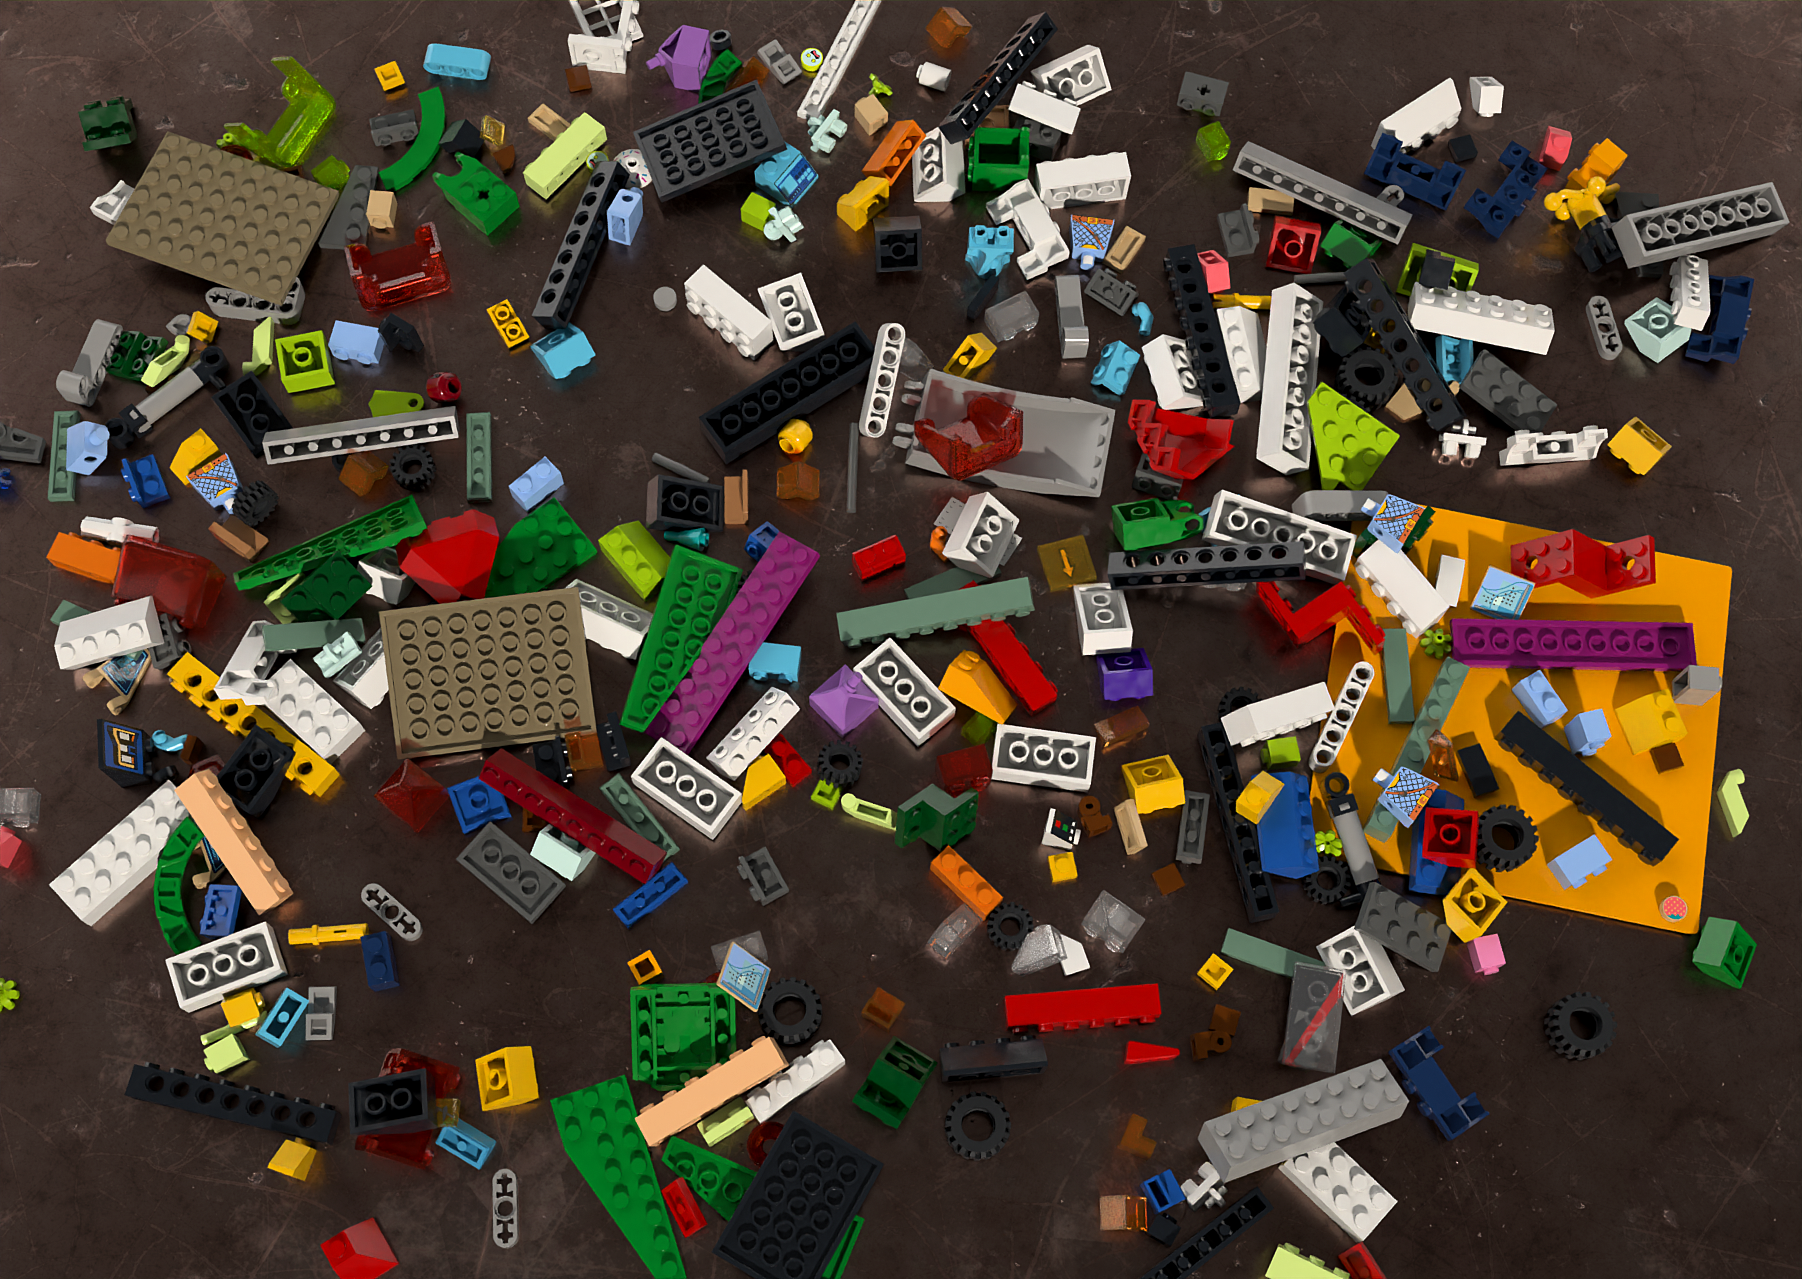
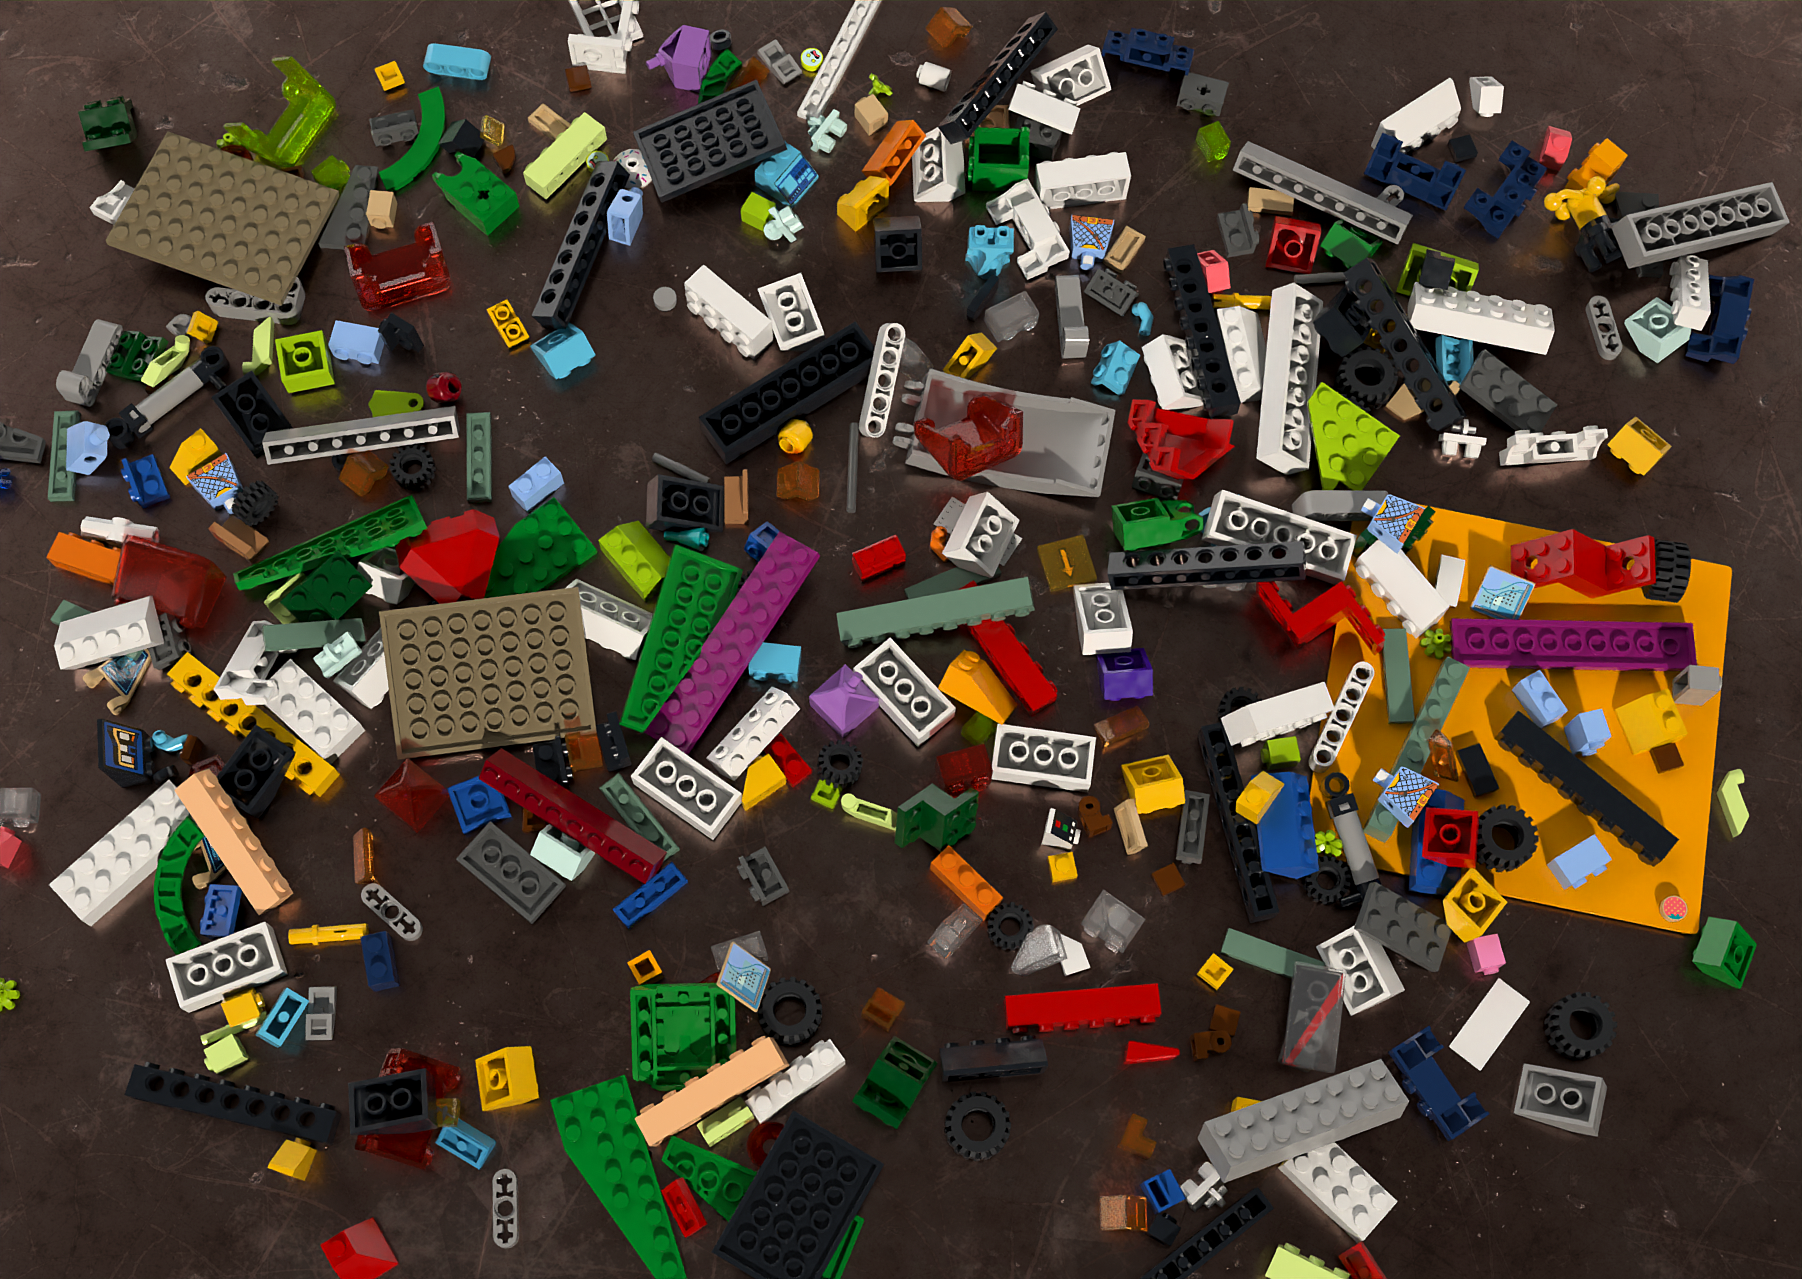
(363, 856): none -> clear orange slope
(1148, 50): none -> dark blue bracket
(1489, 1024): none -> white sticker
(1561, 1099): none -> light grey slope
(1672, 571): none -> black tyre

